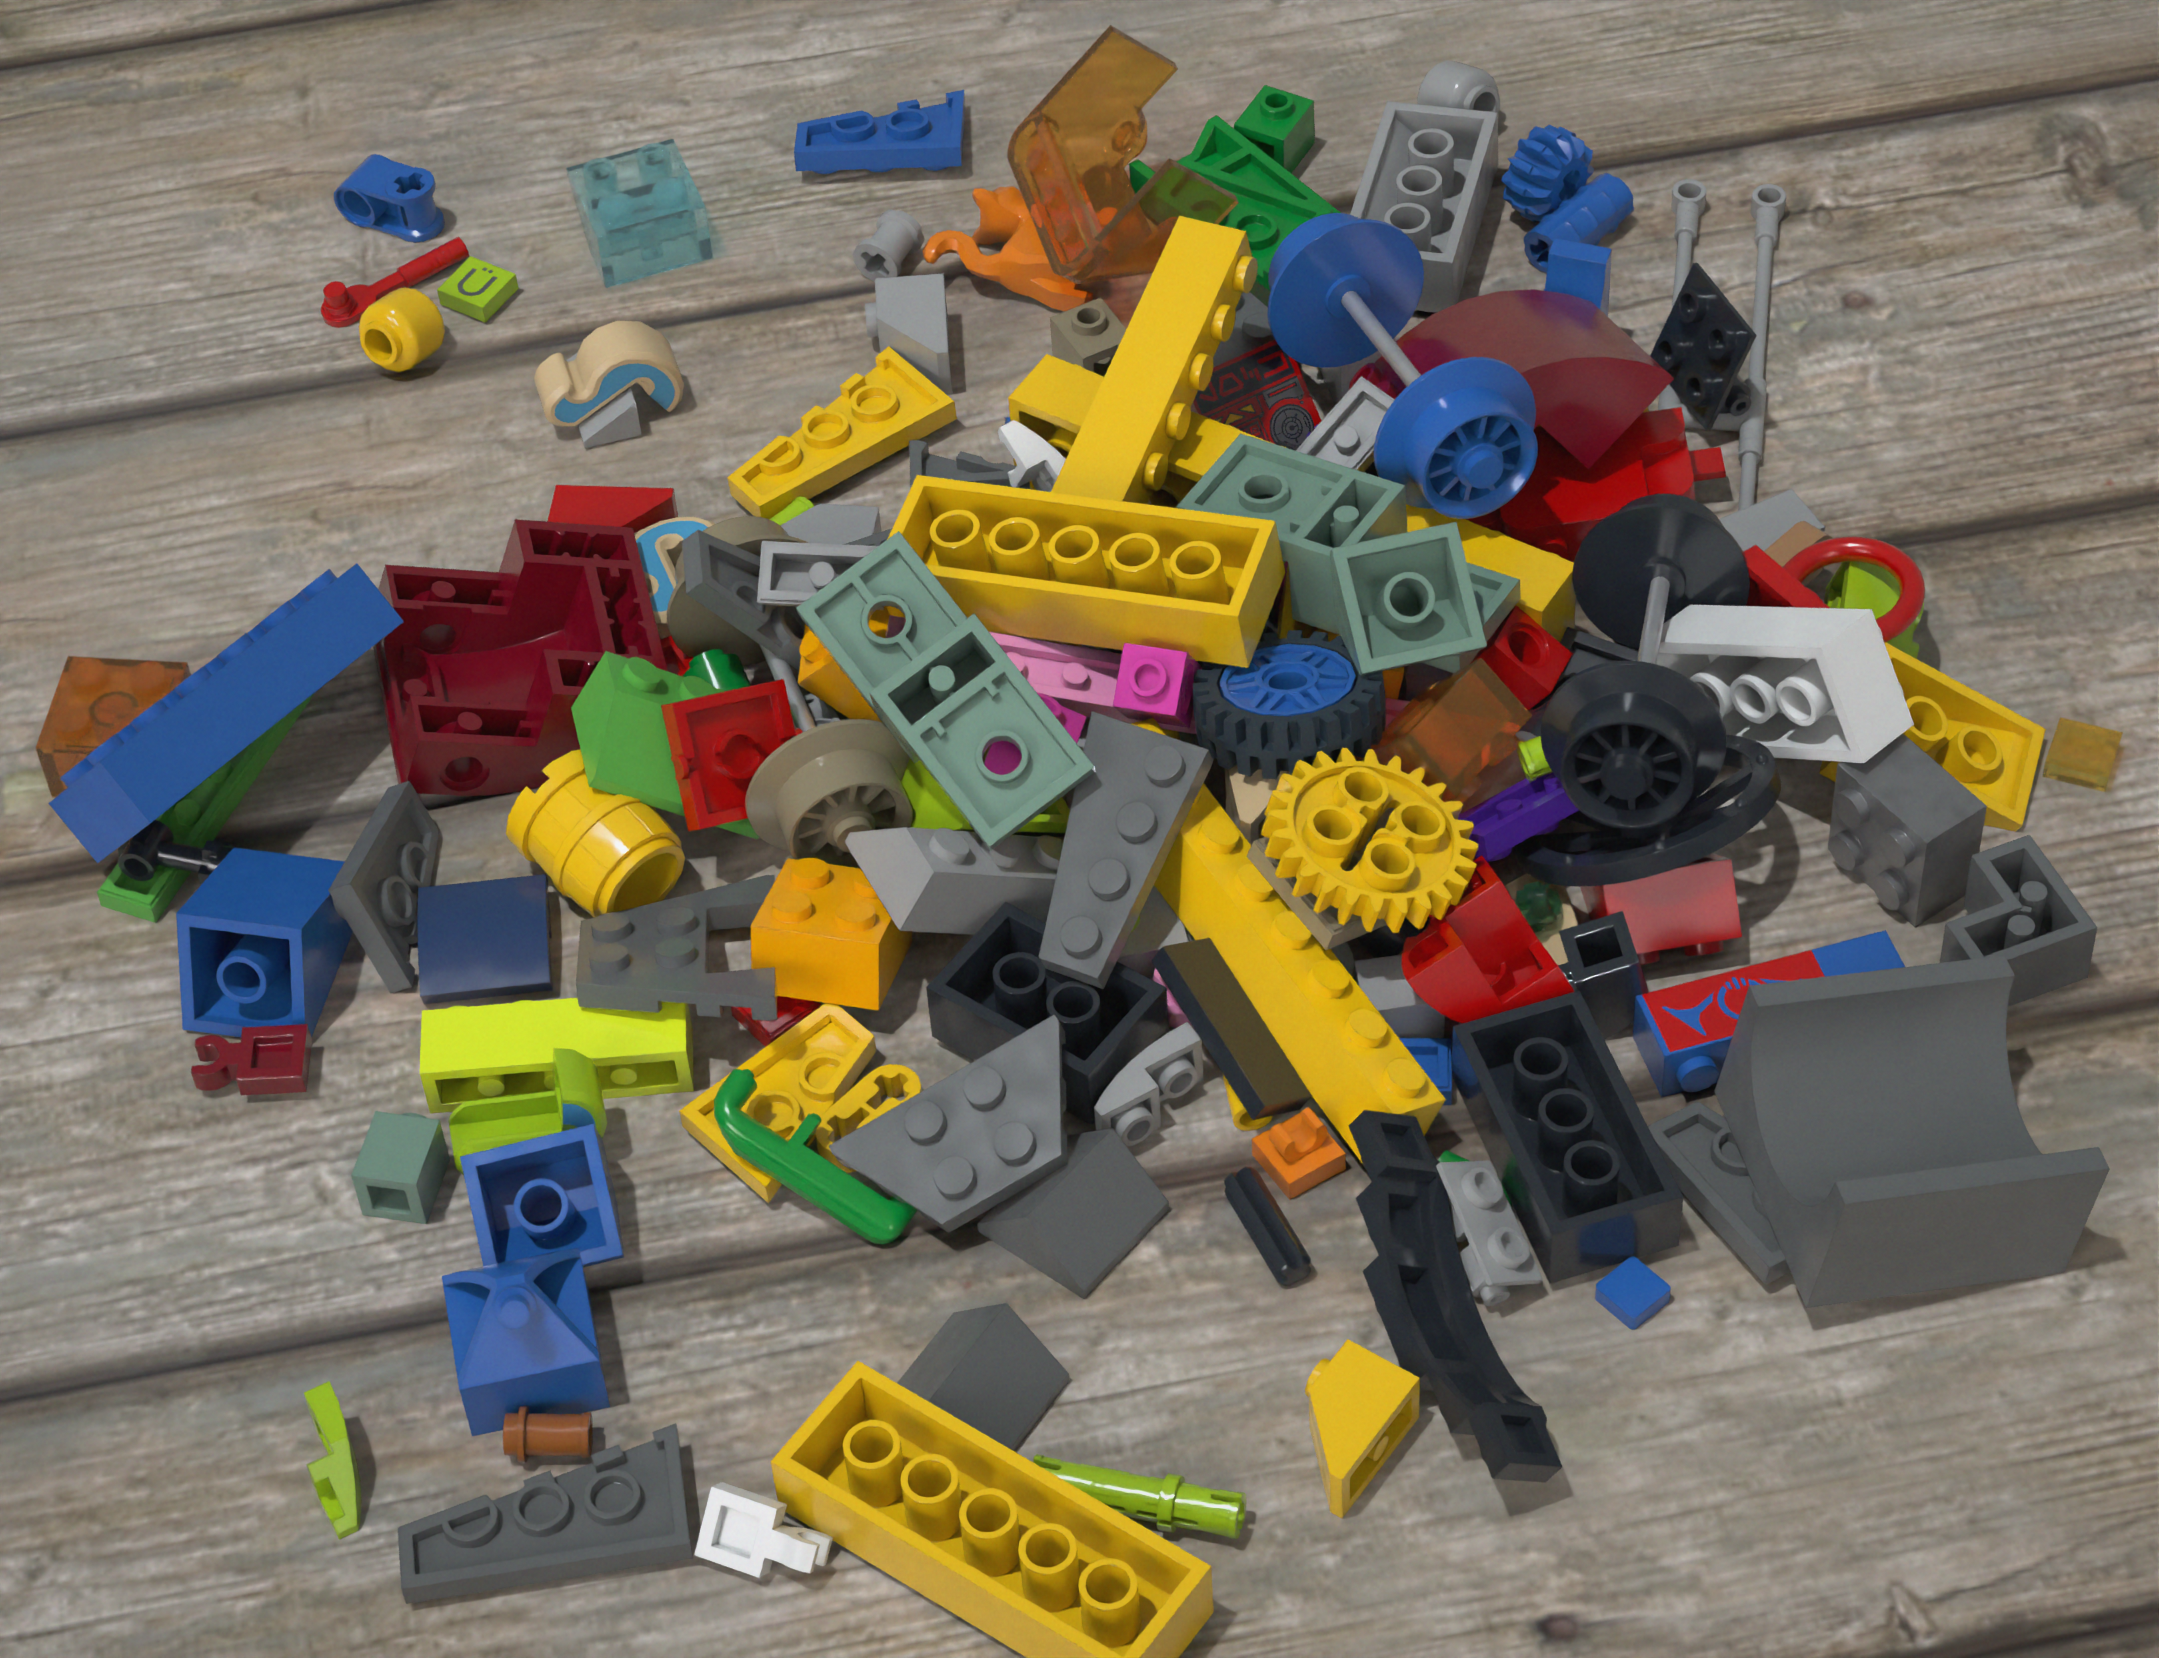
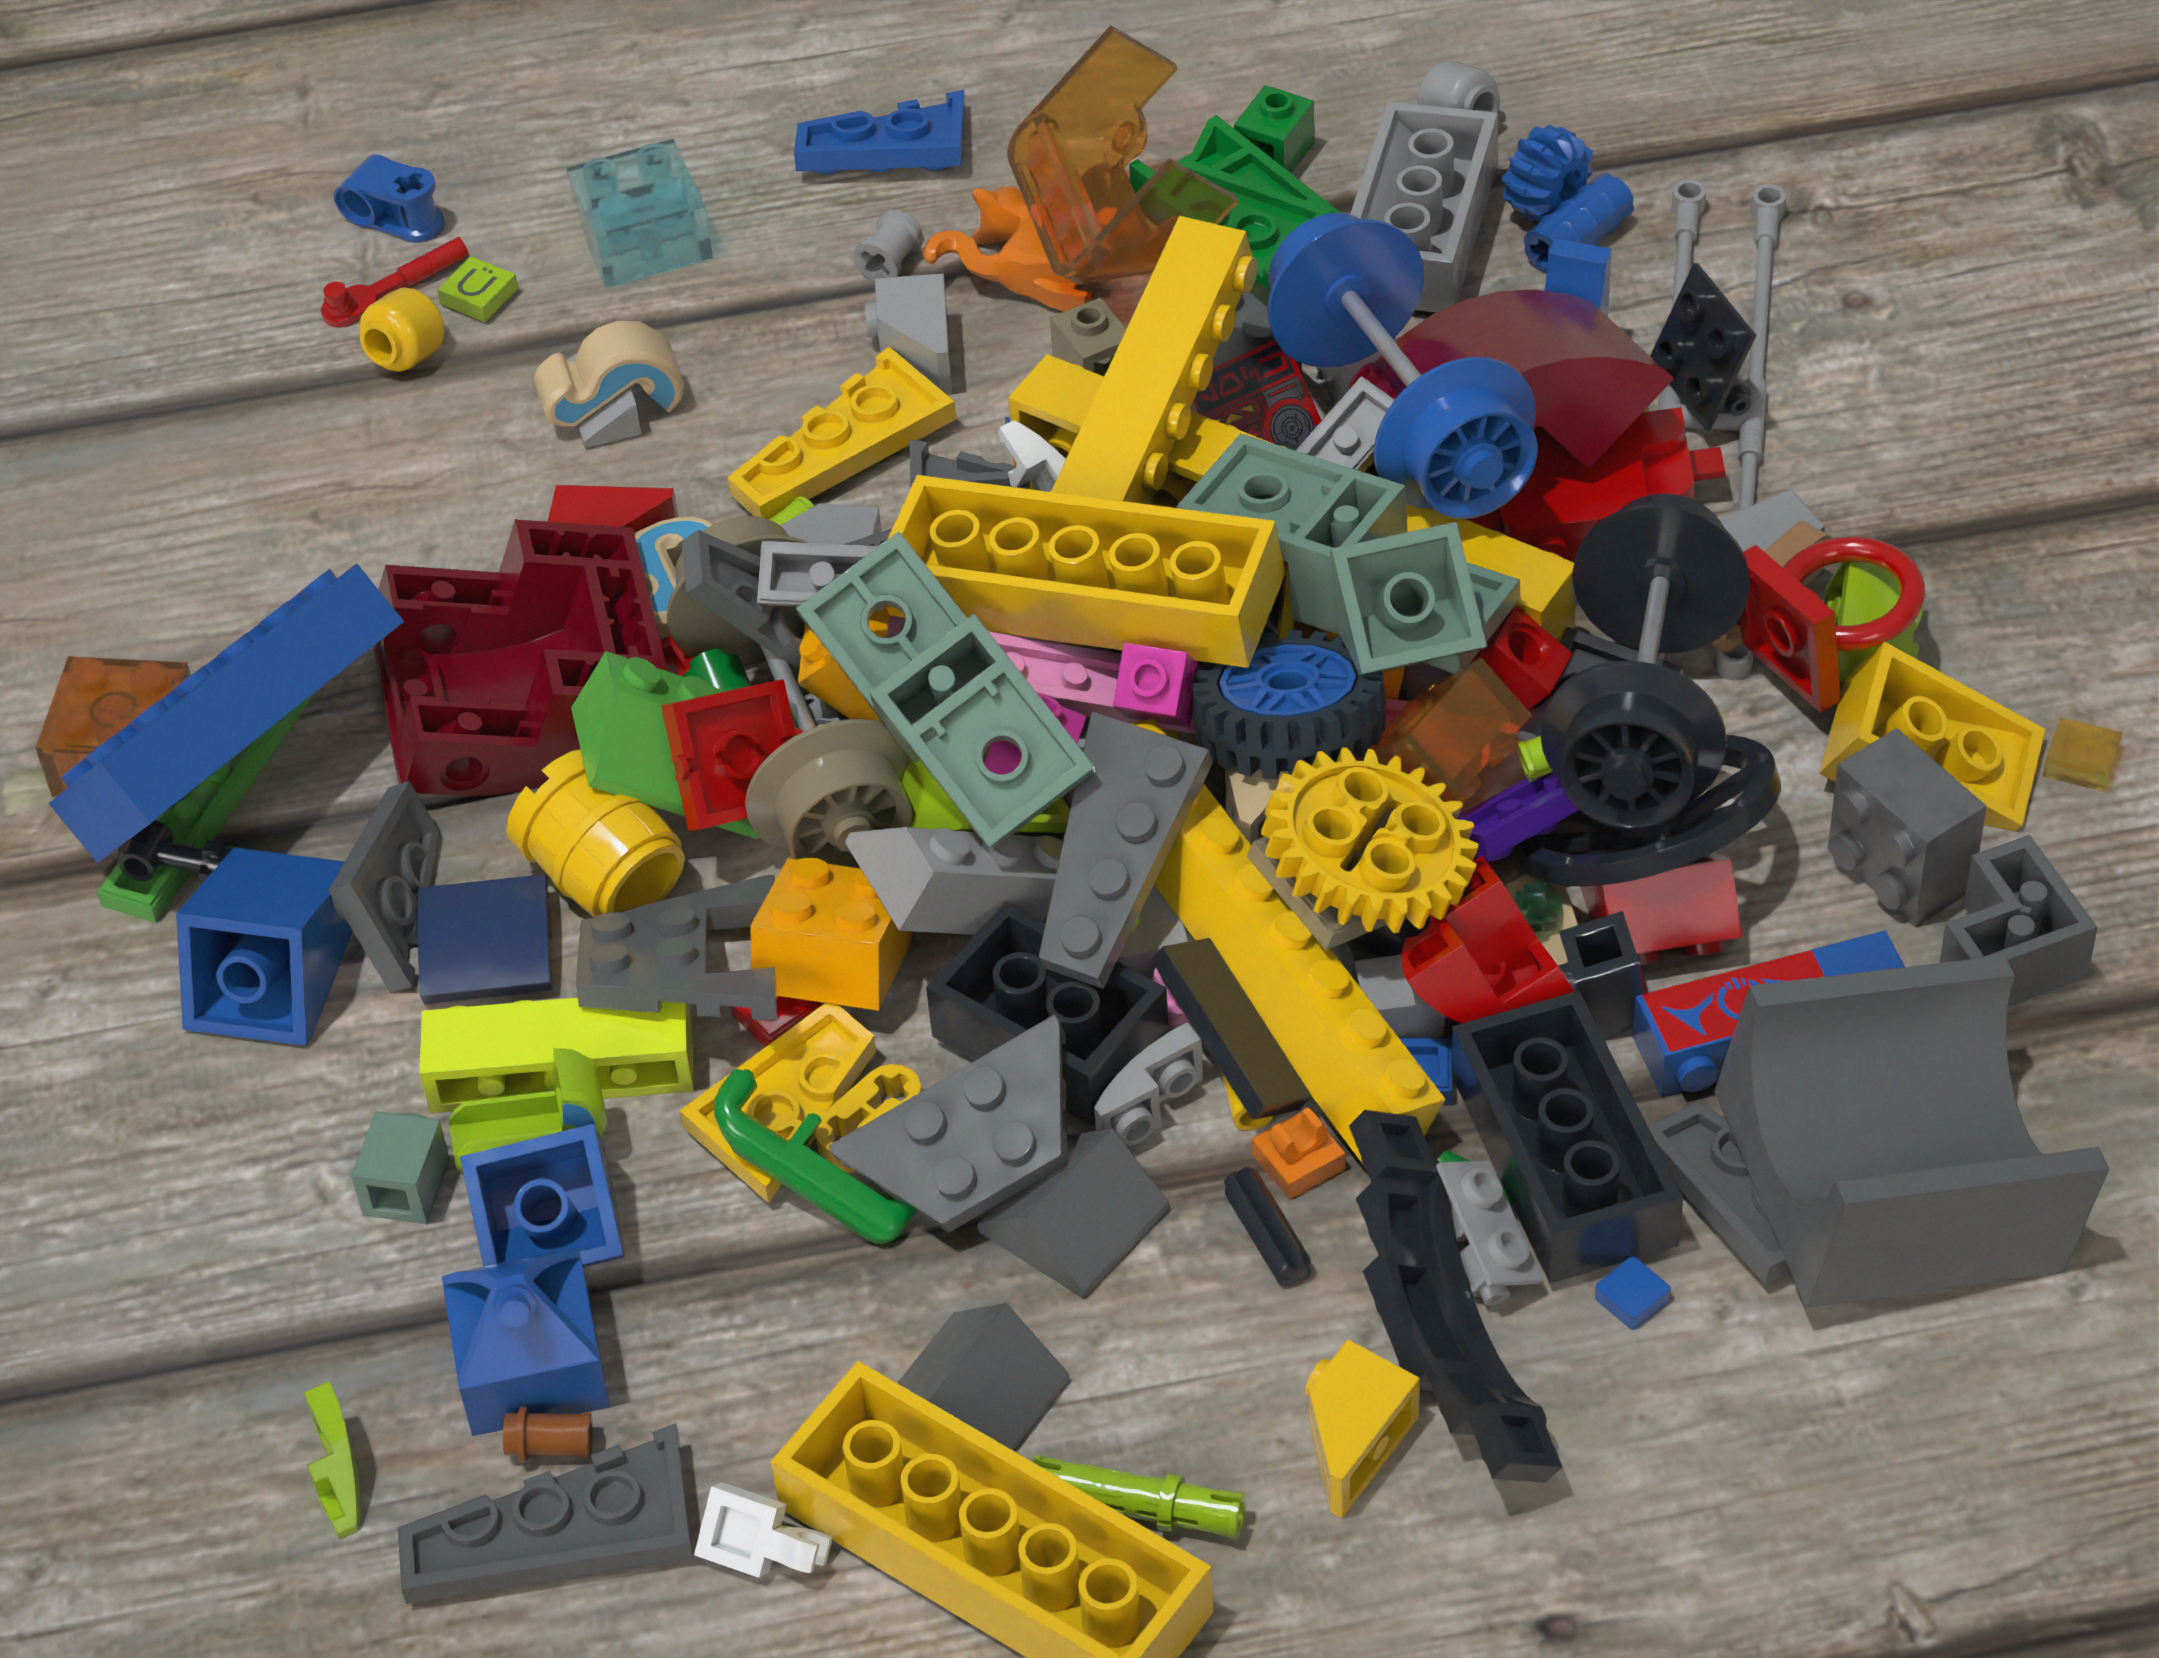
(262, 1063): dark red plate -> none
(1792, 677): white brick -> none

